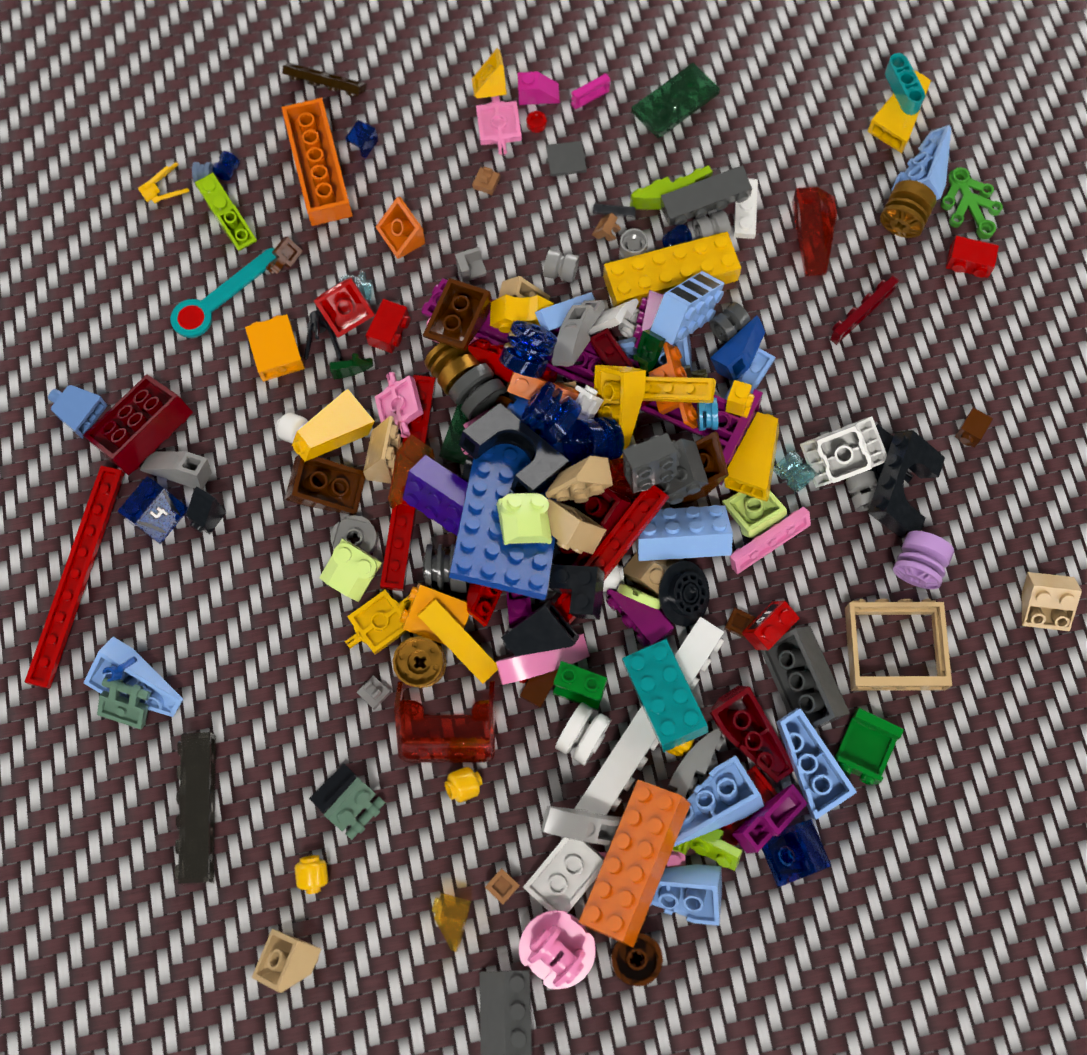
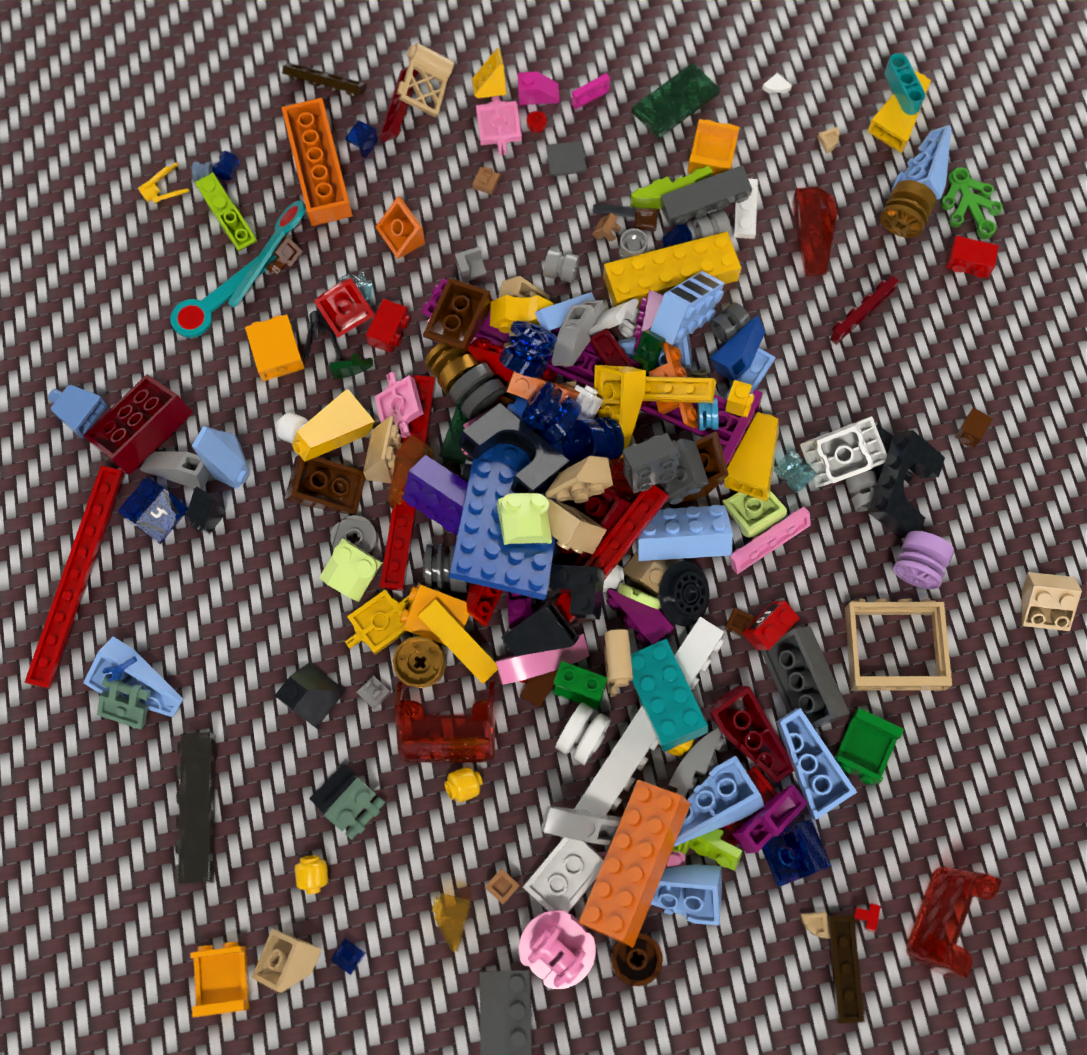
(220, 979): none -> light orange panel
(222, 456): none -> light blue wedge
(284, 224): none -> teal piece
(310, 694): none -> black slope
(348, 956): none -> clear blue tile
(396, 110): none -> dark red plate
(428, 64): none -> tan piece
(617, 660): none -> tan piece
(646, 219): none -> reddish brown tile
(713, 146): none -> light orange panel
(777, 84): none -> white tile
(816, 924): none -> tan tile
(829, 139): none -> tan tile
(845, 969): none -> dark brown plate
(869, 916): none -> red tile
(942, 919): none -> clear red windscreen

